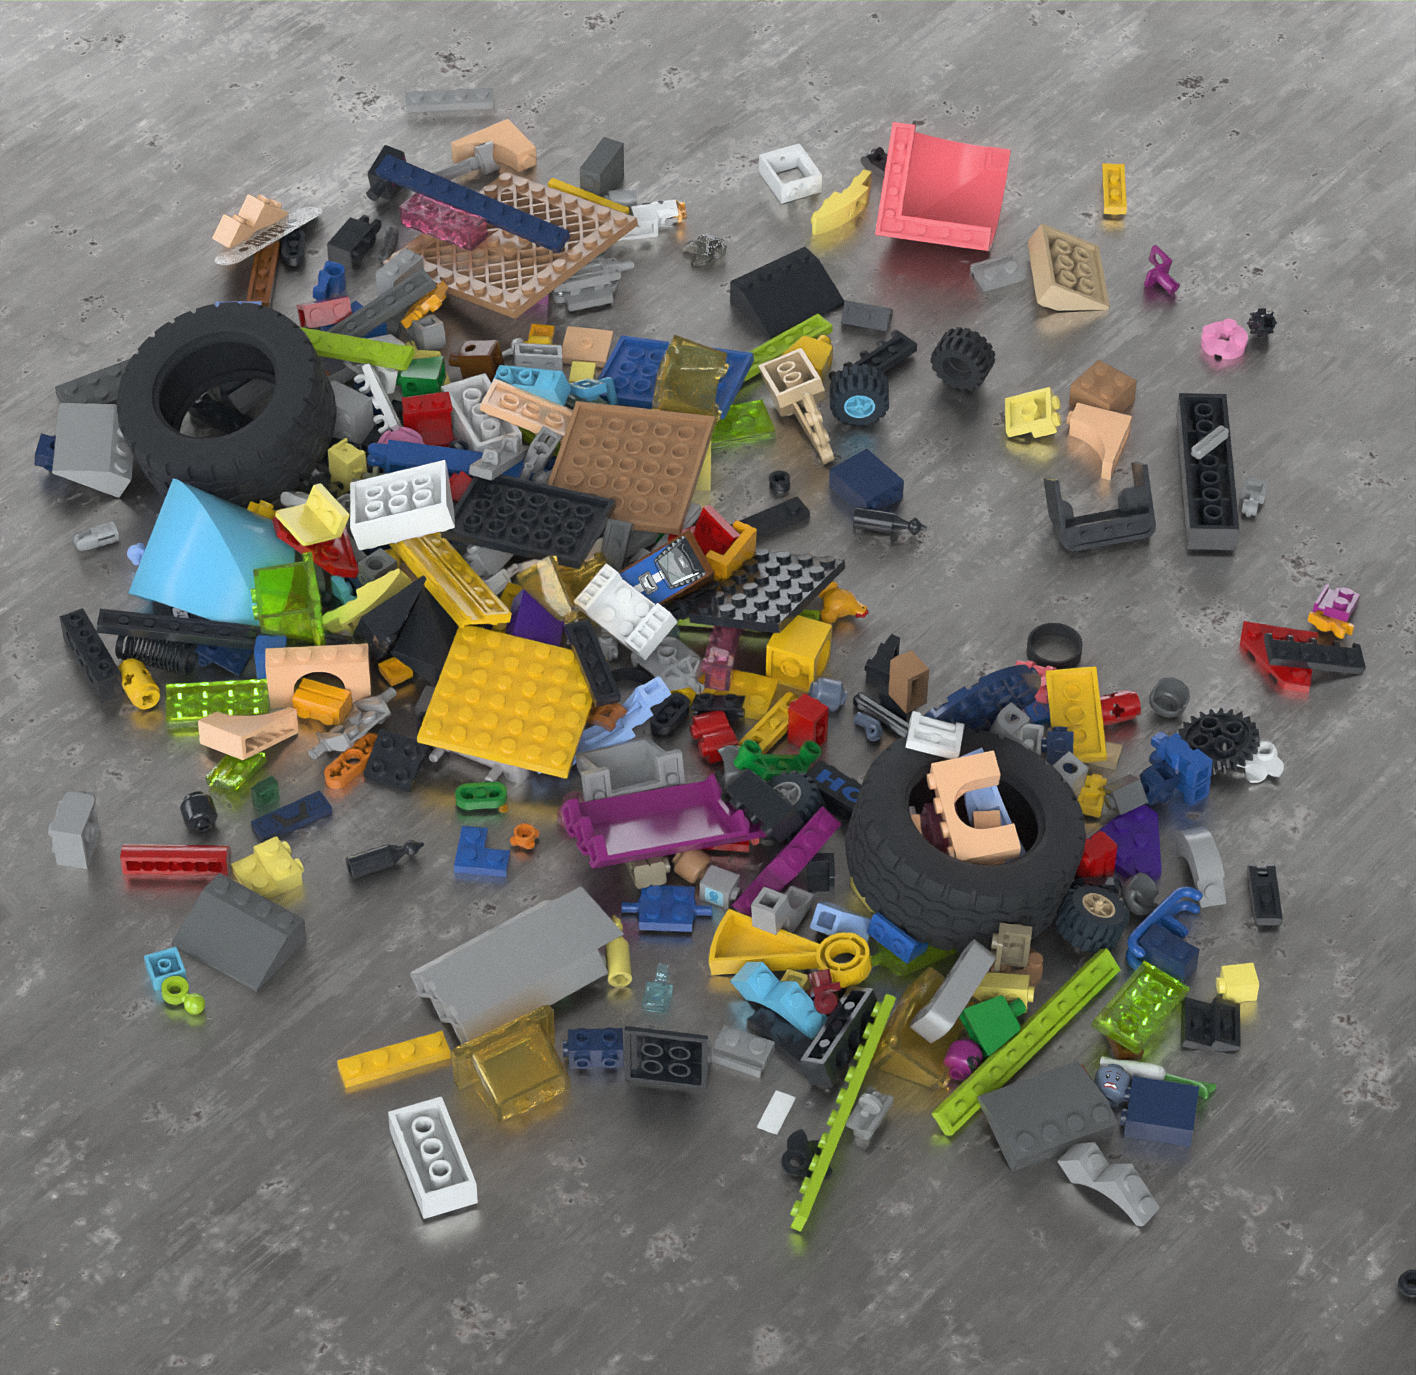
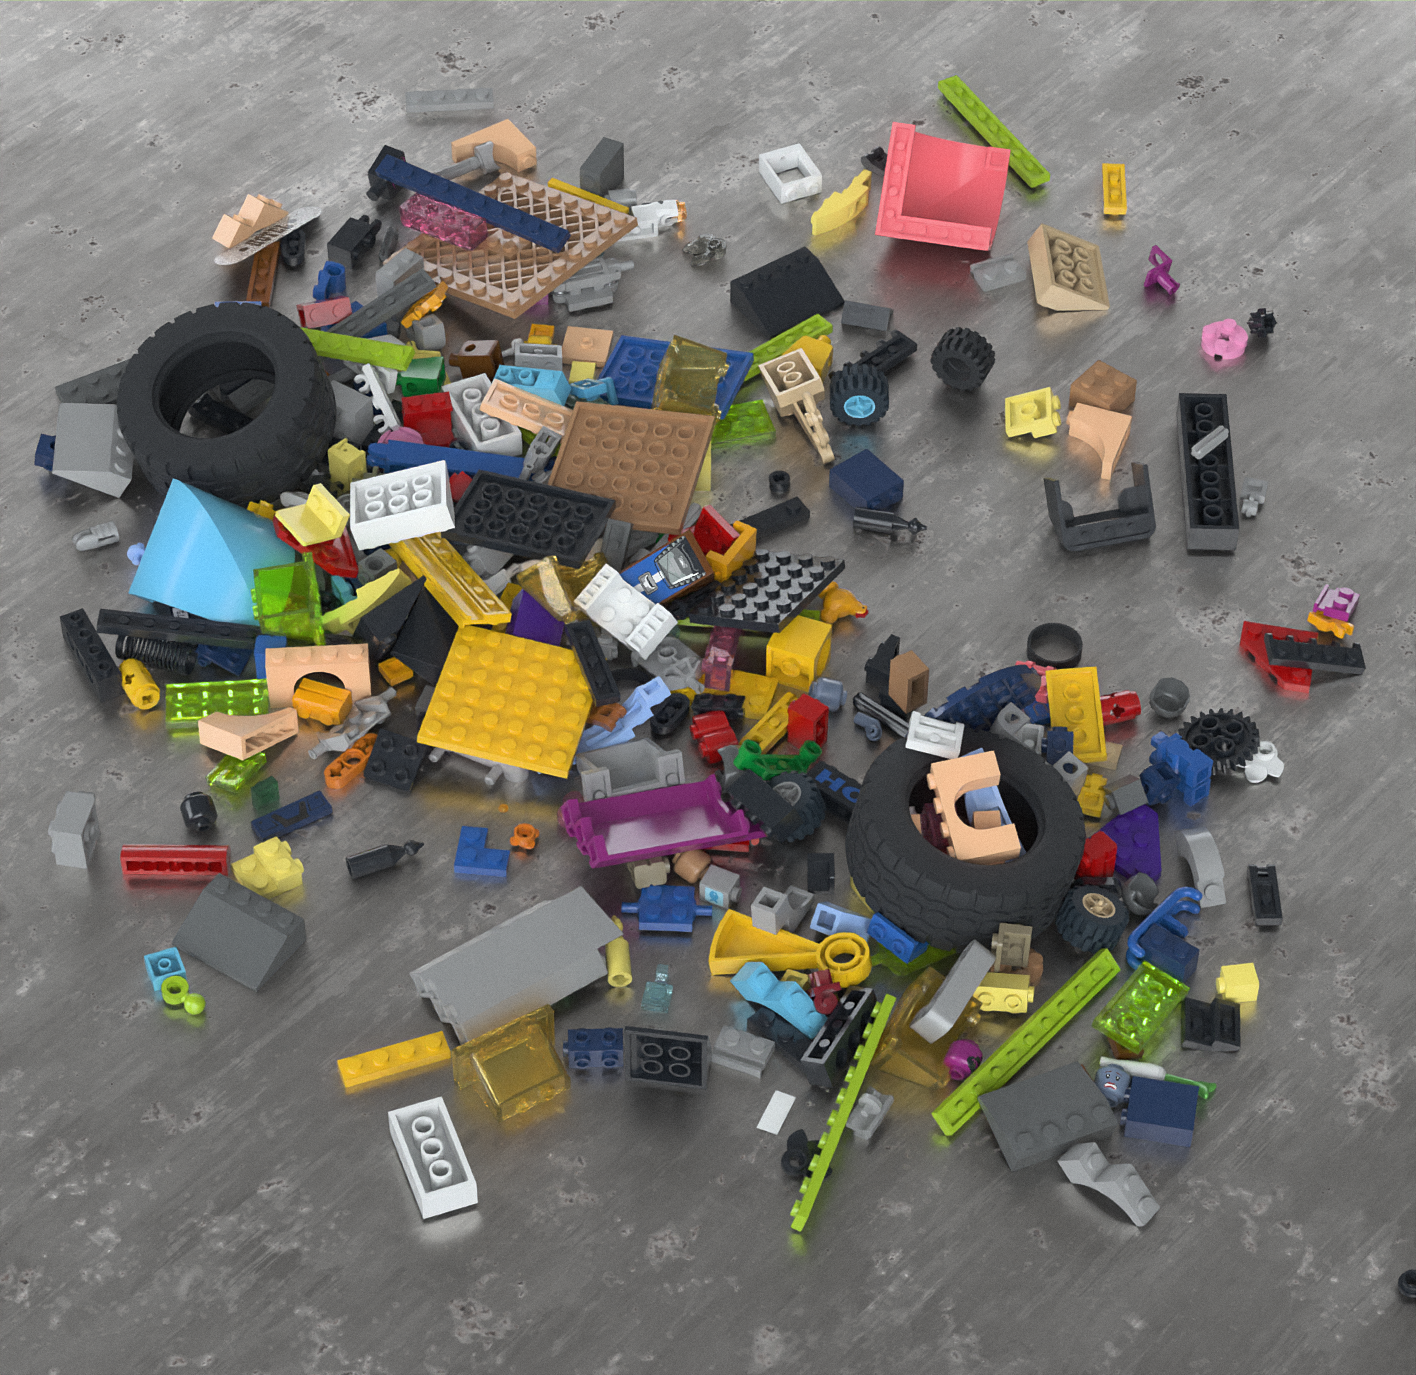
(481, 795): green plate -> none
(500, 459): light grey hinge -> none
(790, 859): magenta bracket -> none
(992, 1022): green torso -> none
(993, 130): none -> lime plate

